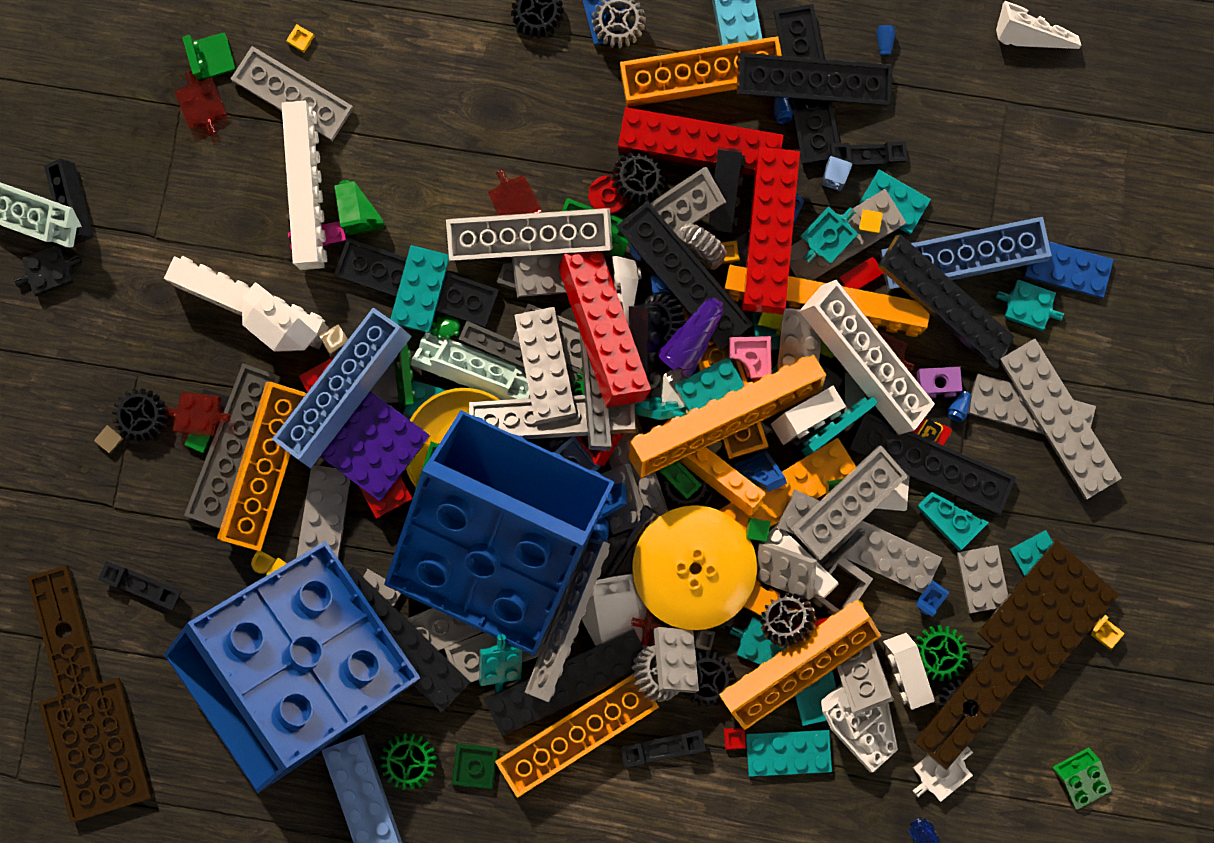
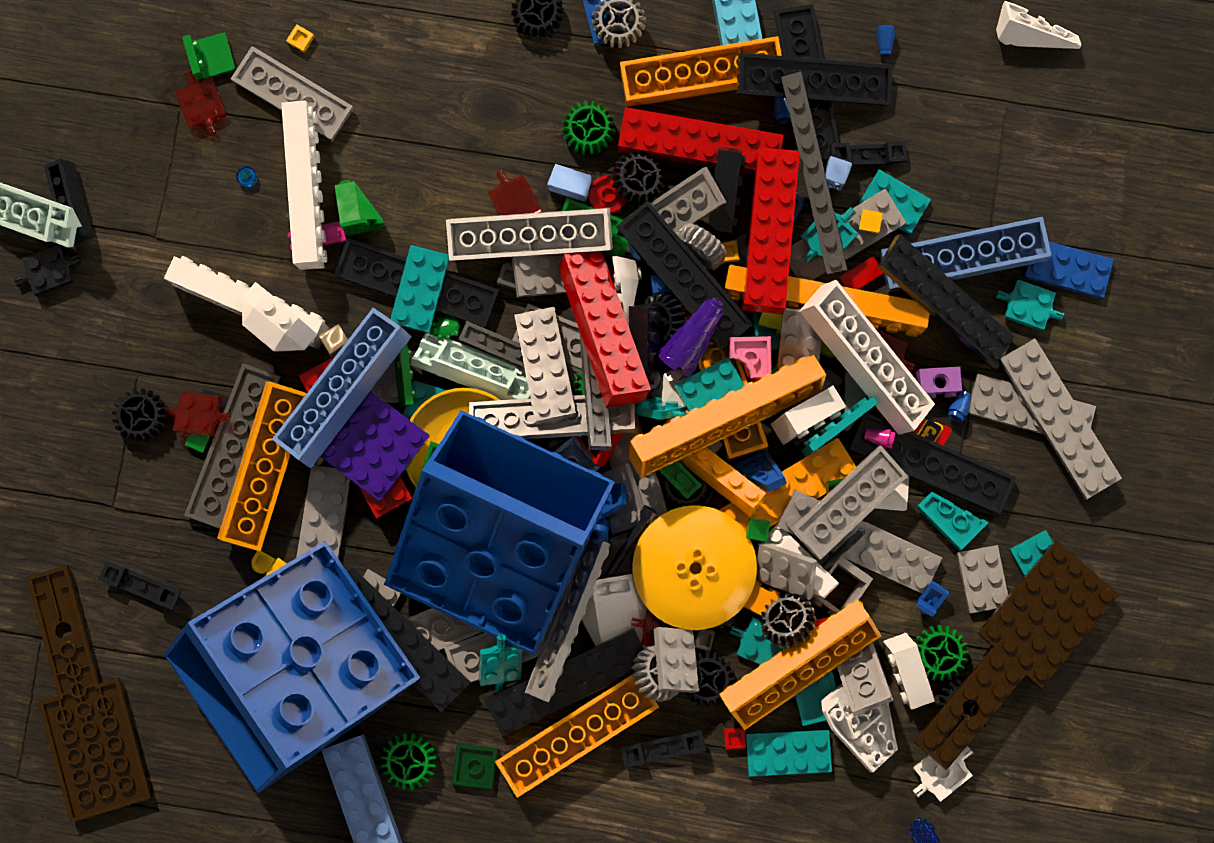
(108, 439): dark tan tile -> none
(246, 176): none -> tile
(569, 183): none -> light blue piece
(581, 126): none -> green gear
(814, 173): none -> dark grey plate
(880, 437): none -> dark pink cone
(1083, 778): green bracket -> none
(1106, 633): yellow bracket -> none

